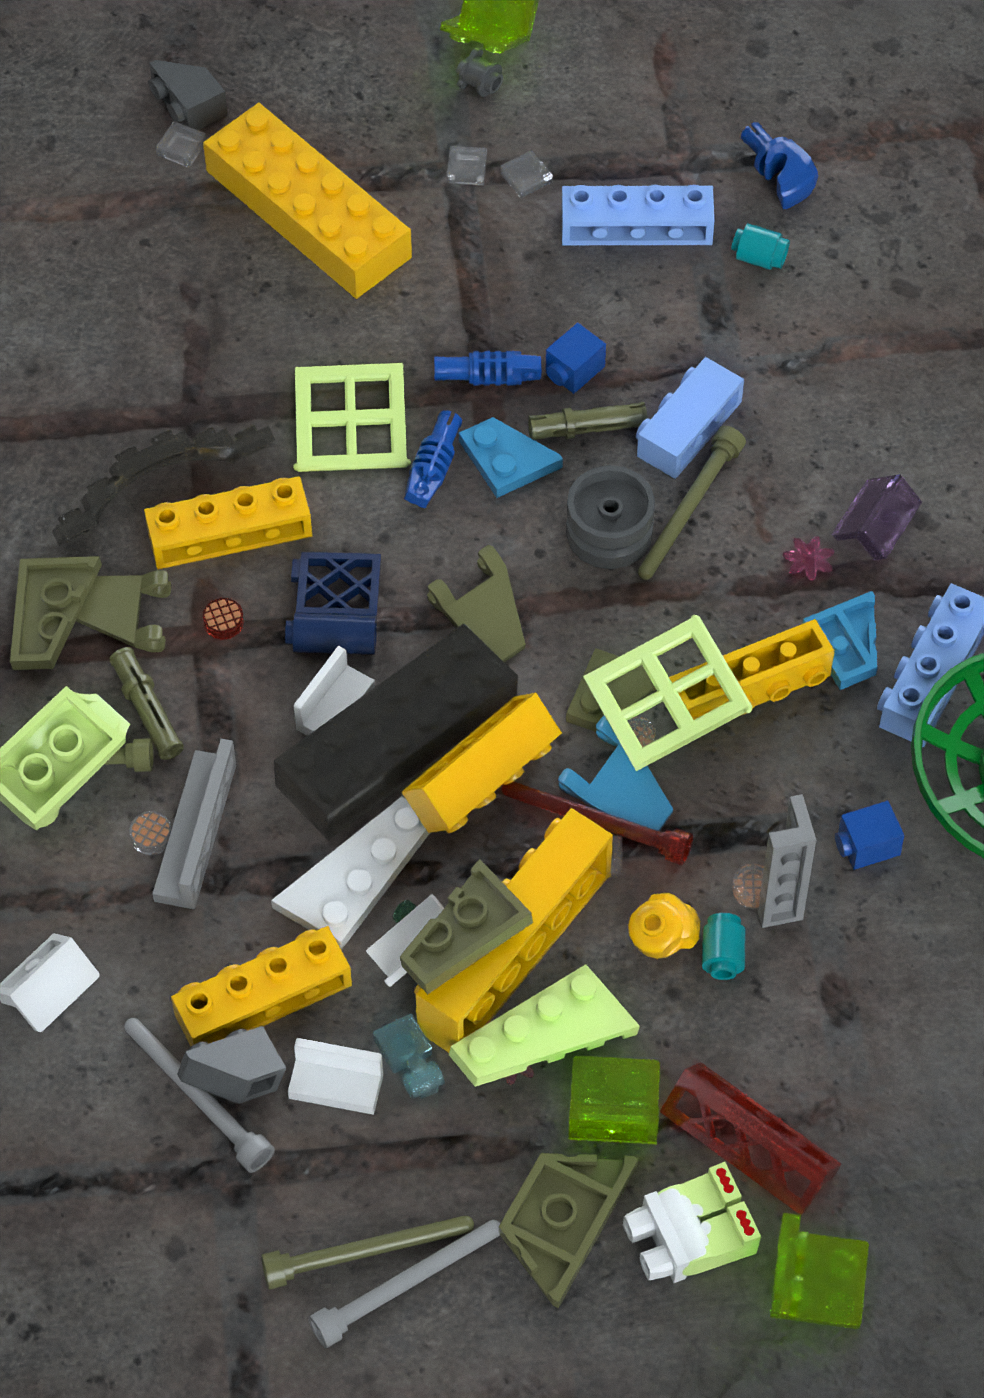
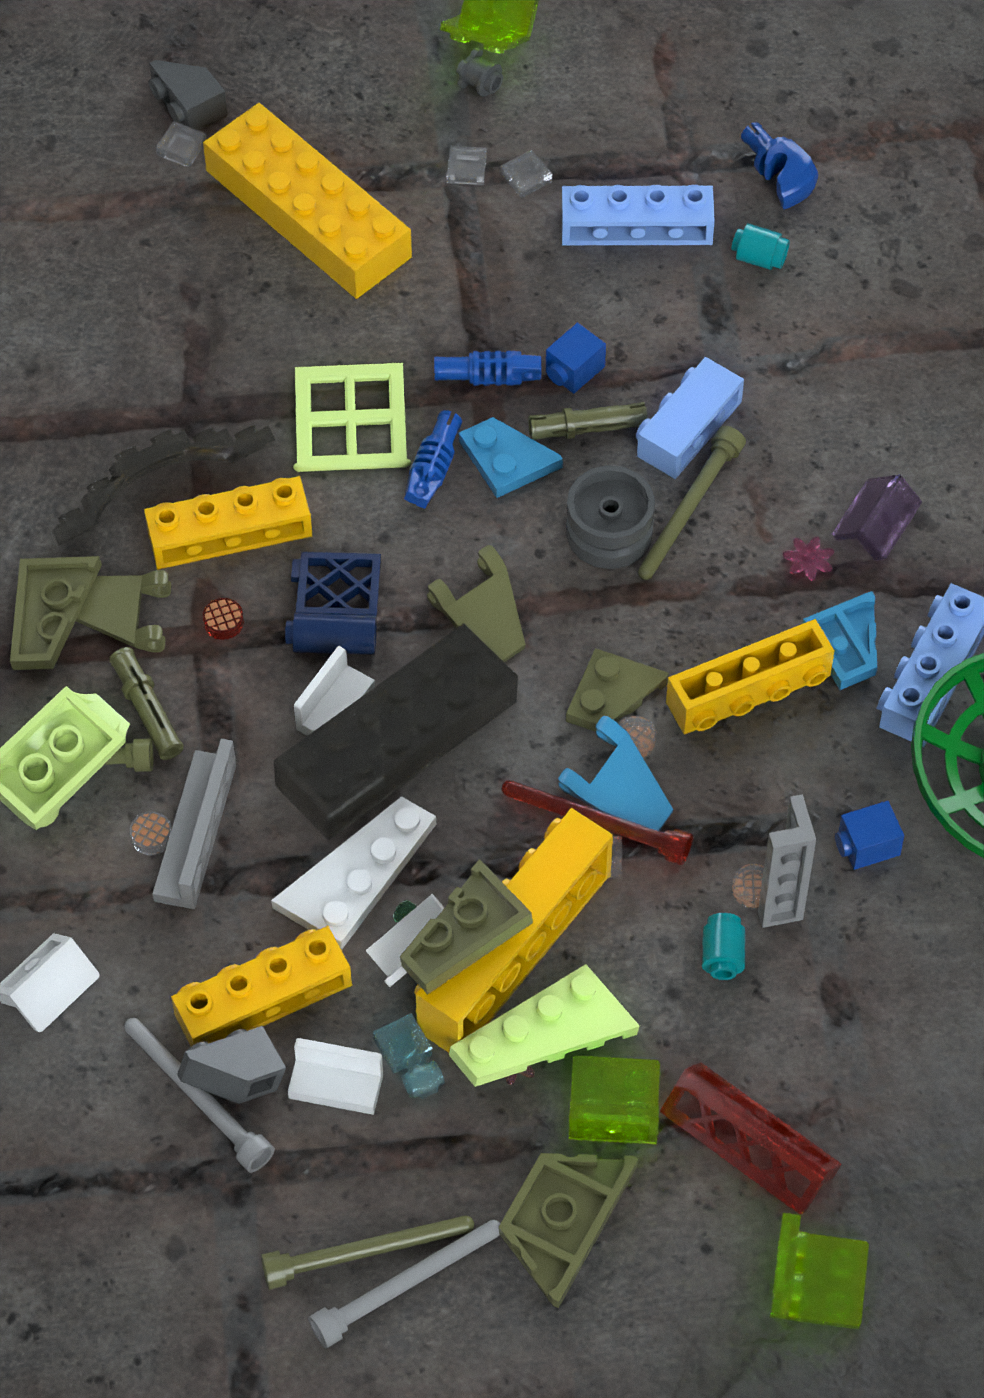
(482, 763): yellow brick -> none
(664, 926): yellow head -> none
(667, 692): yellowish green window -> none
(693, 1226): hips -> none

